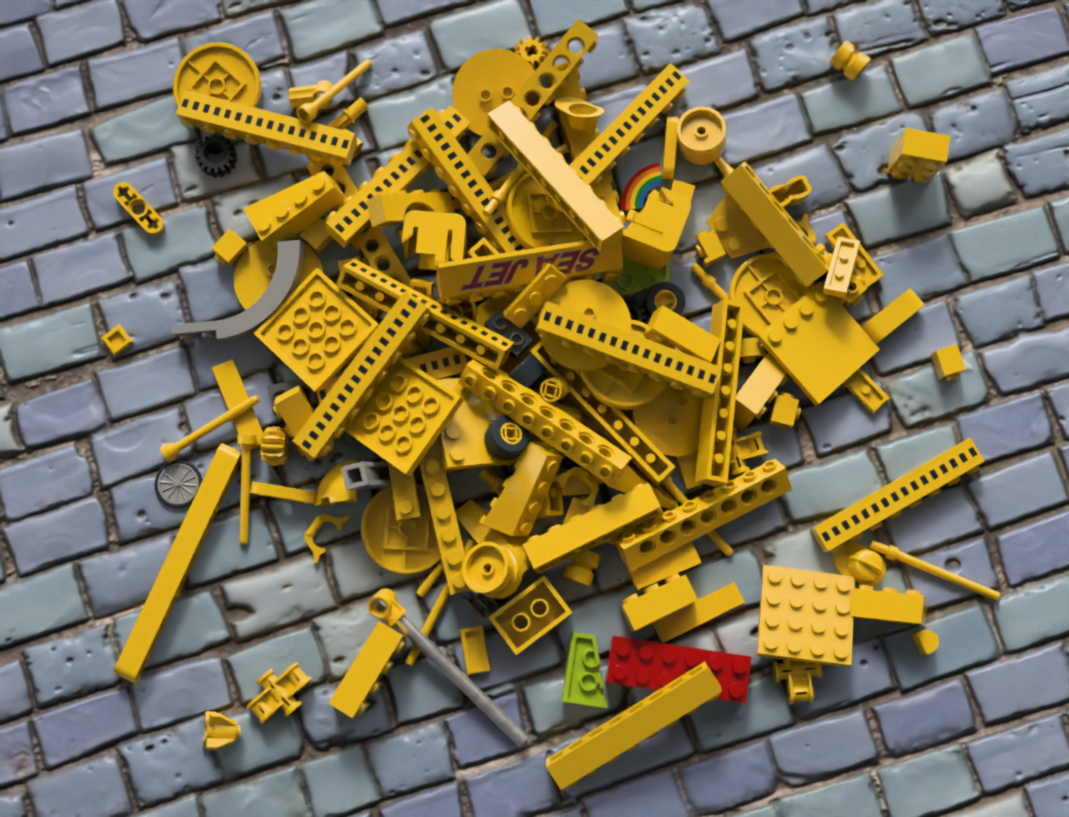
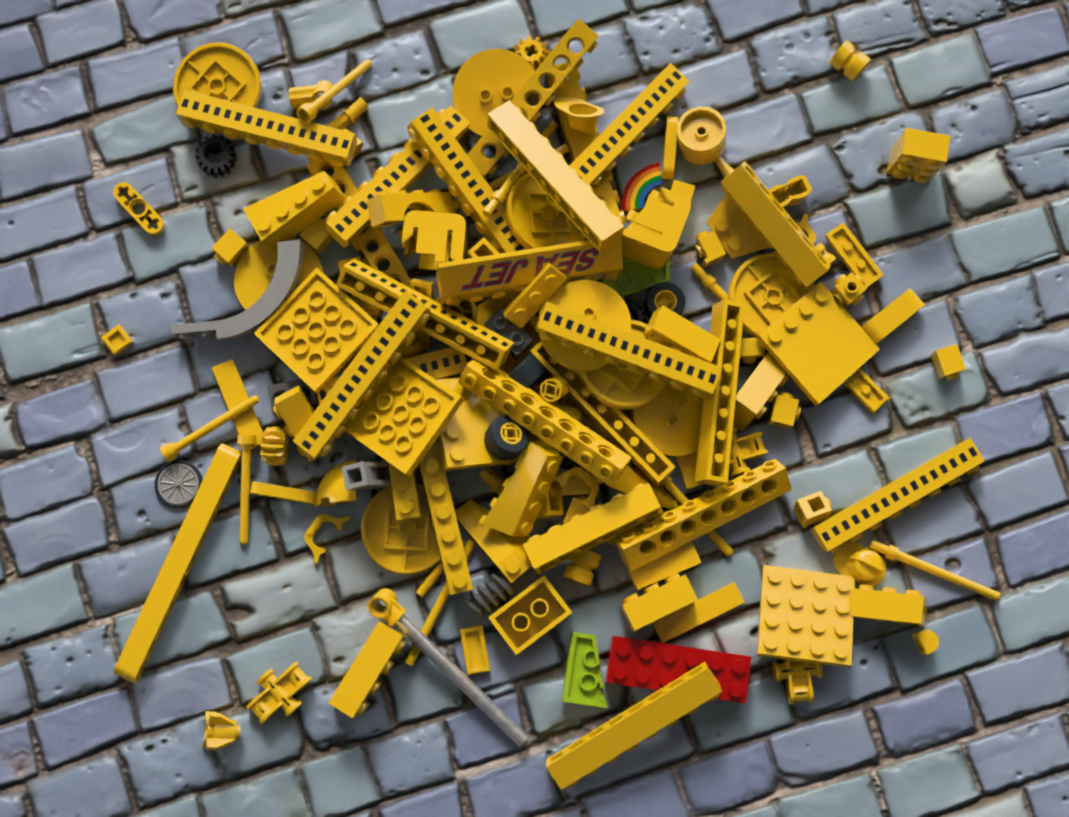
(492, 570): yellow wheel -> none
(816, 502): none -> yellow brick
(841, 267): yellow plate -> none

